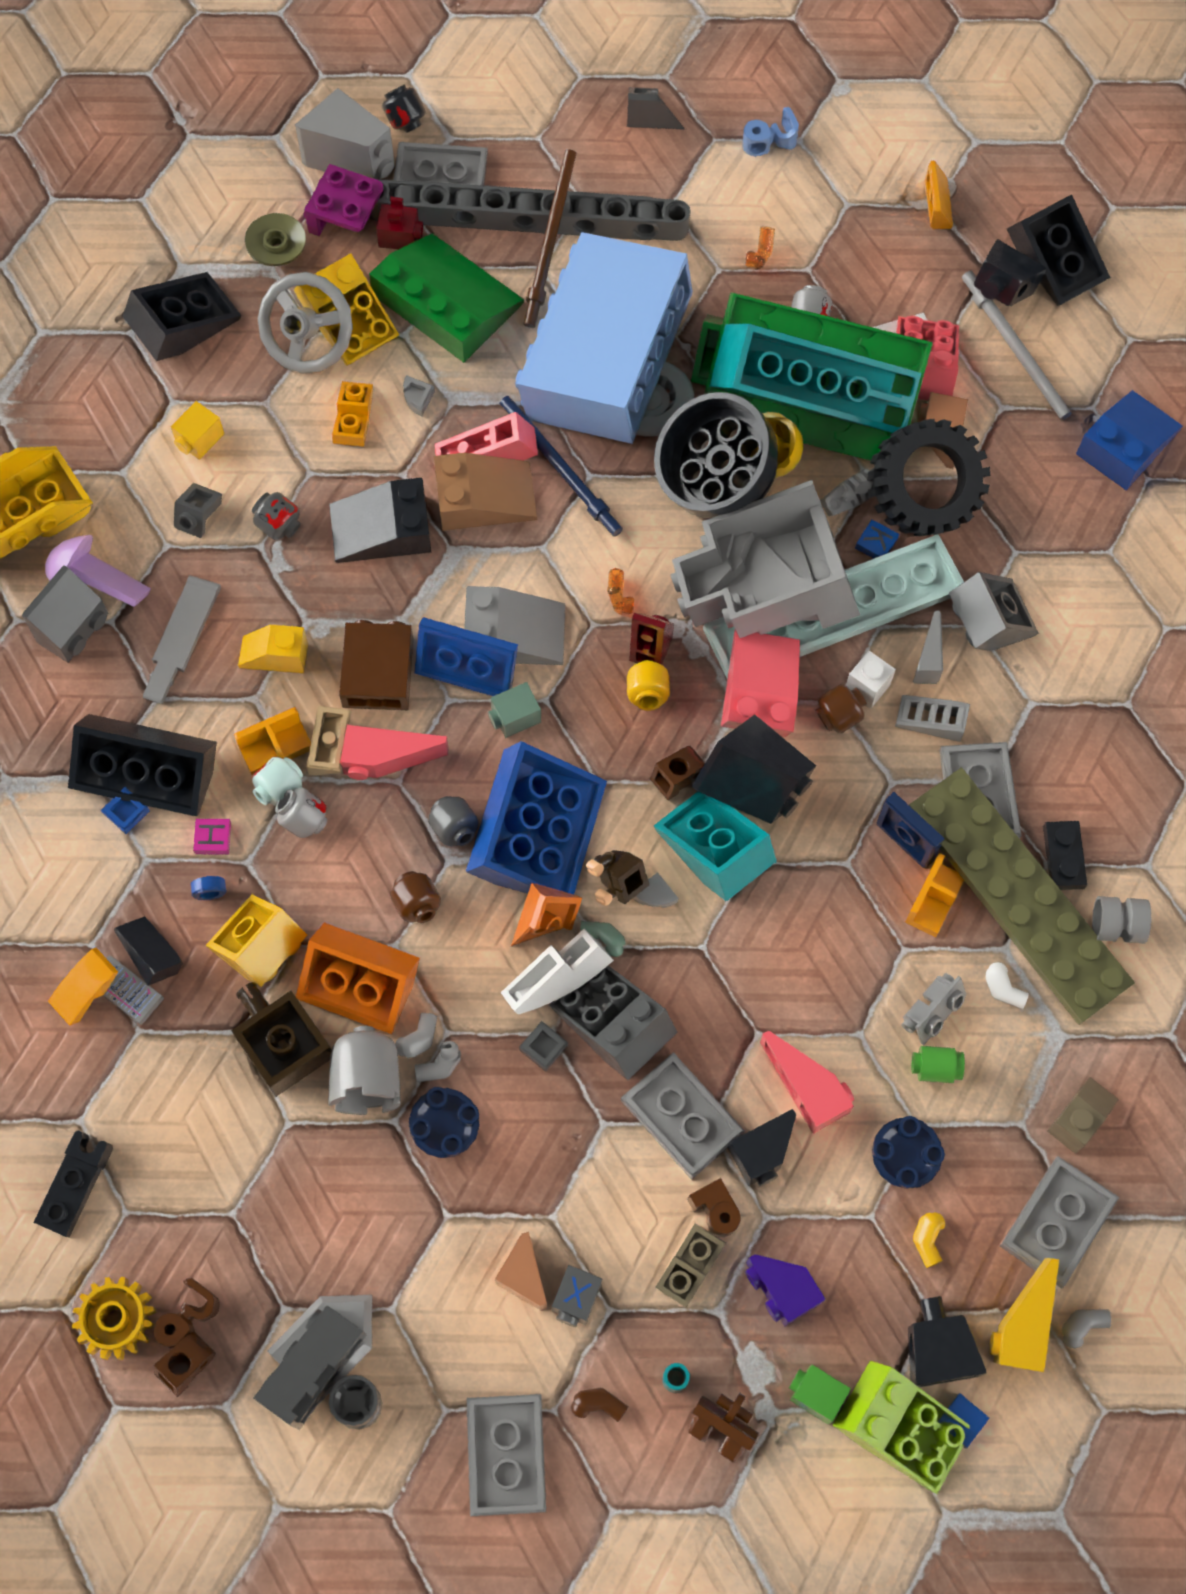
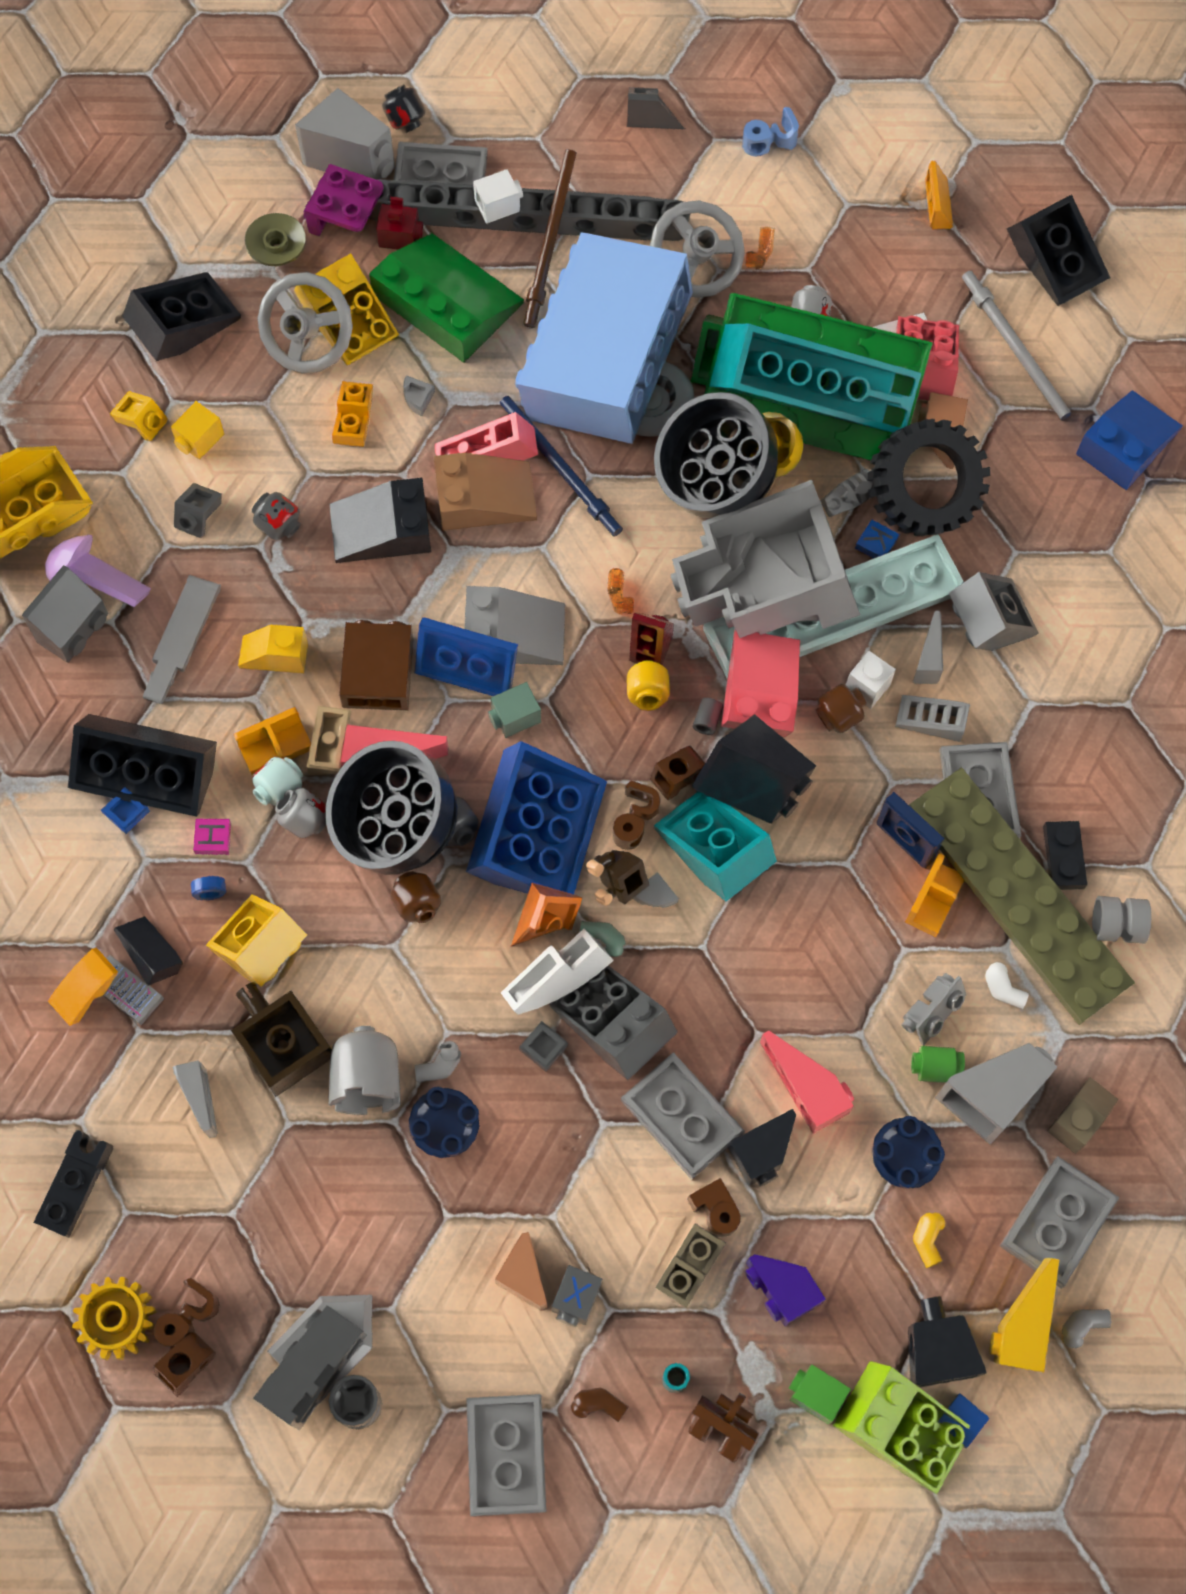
(140, 413): none -> yellow bracket
(195, 1086): none -> light grey slope
(355, 816): none -> black wheel
(356, 977): orange slope -> none
(420, 1040): light grey arm -> none
(497, 196): none -> white brick
(630, 827): none -> reddish brown leg
(703, 242): none -> light grey piece
(708, 716): none -> dark grey hinge
(997, 1090): none -> light grey slope
(1008, 275): black torso -> none

